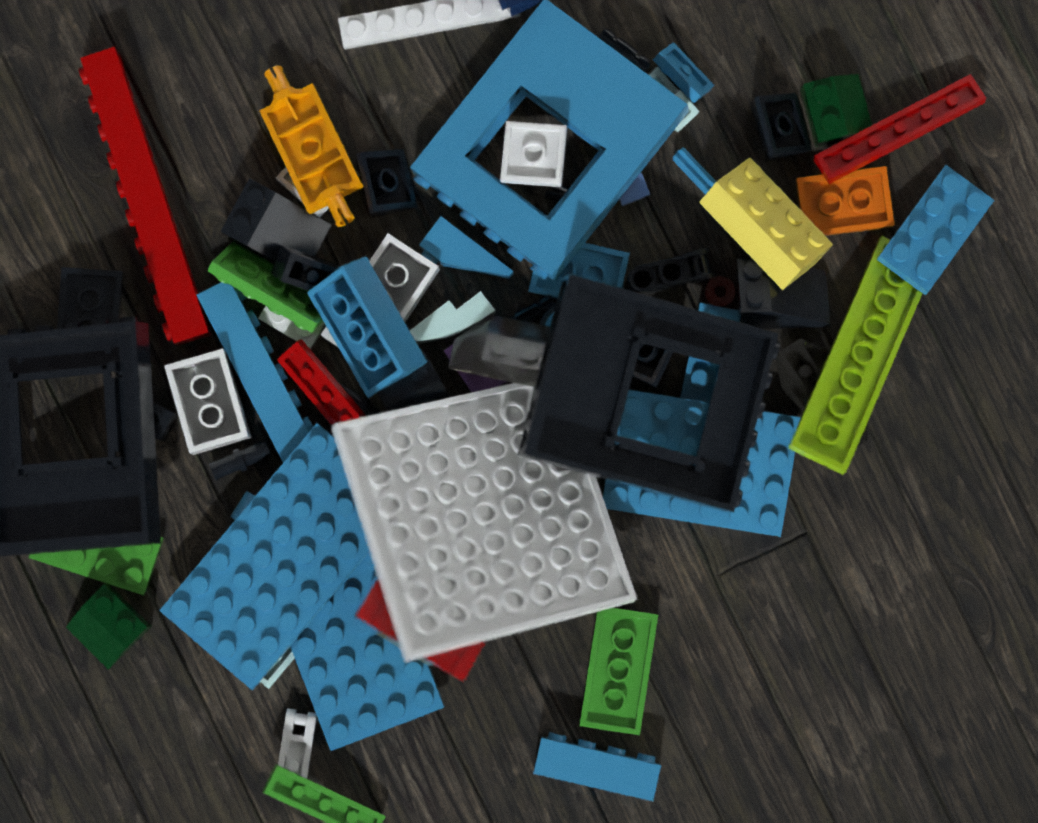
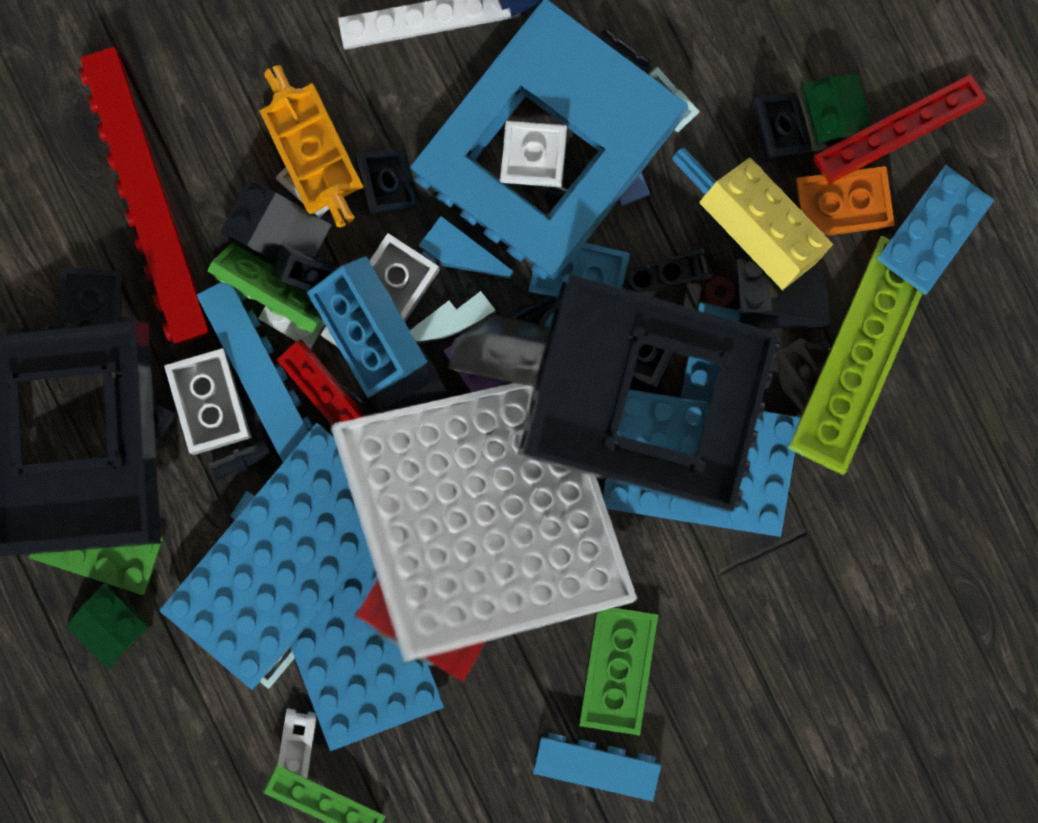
(683, 72): dark azure plate -> none

